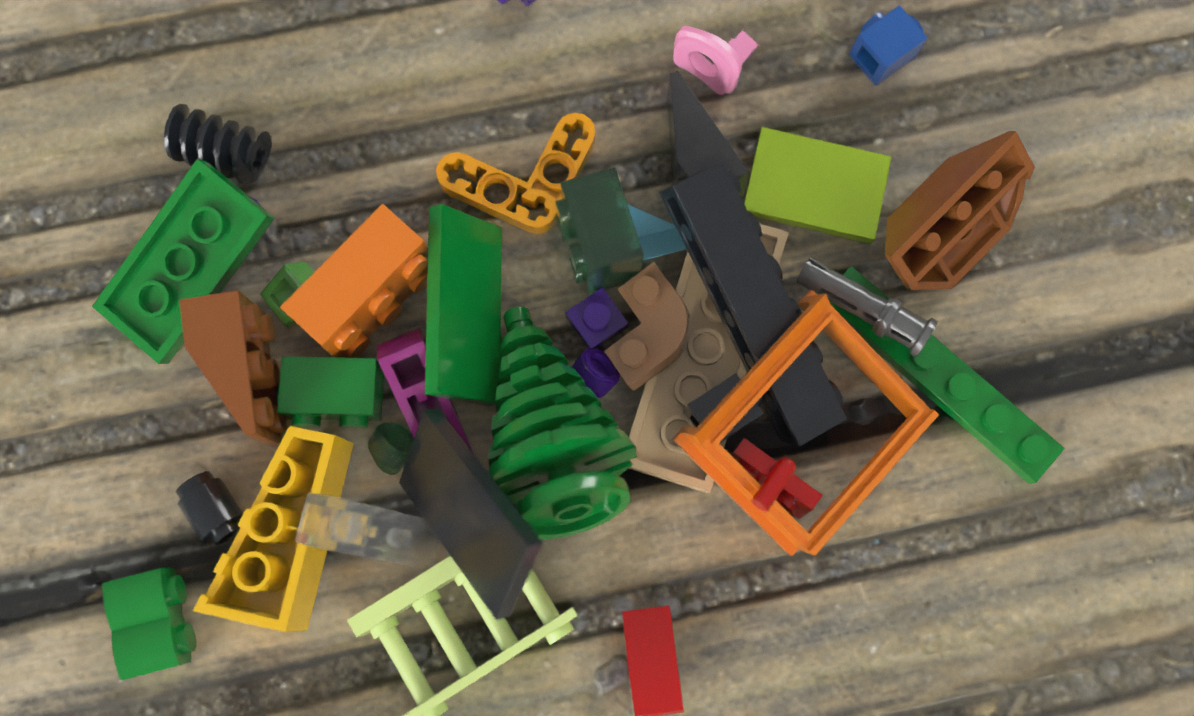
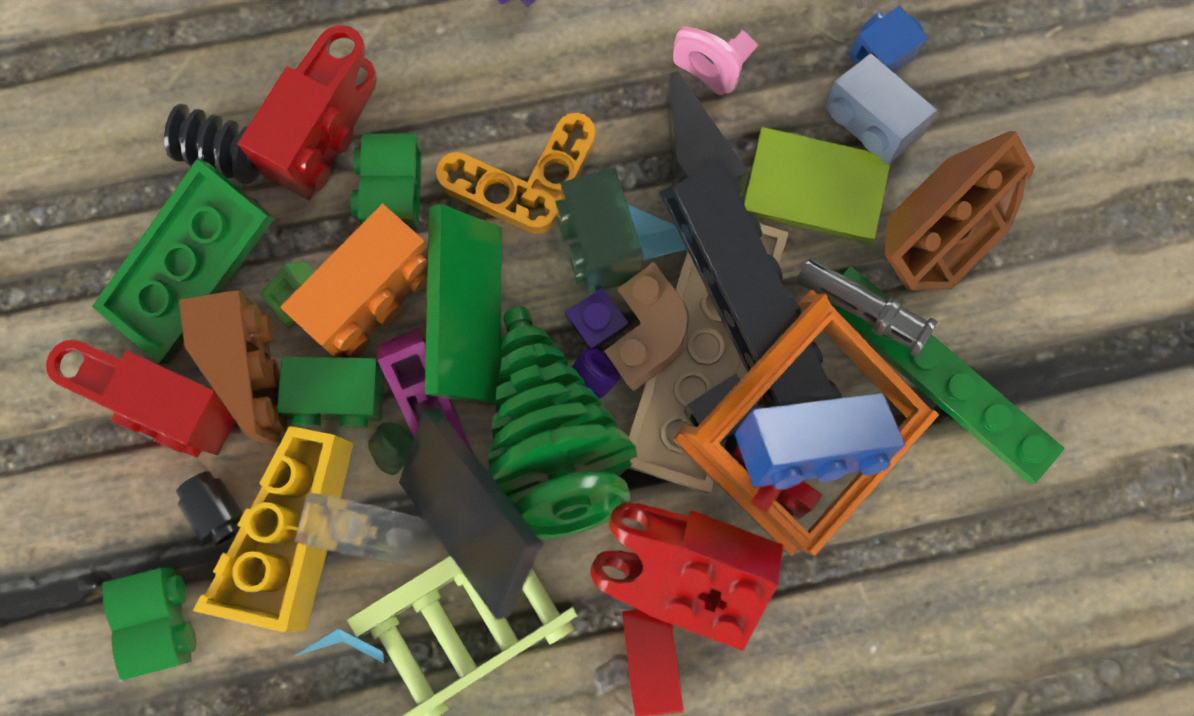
(147, 398): none -> red brick
(310, 115): none -> red brick
(341, 636): none -> medium azure sticker
(388, 175): none -> green brick
(691, 571): none -> red brick
(818, 440): none -> brick
(879, 108): none -> brick

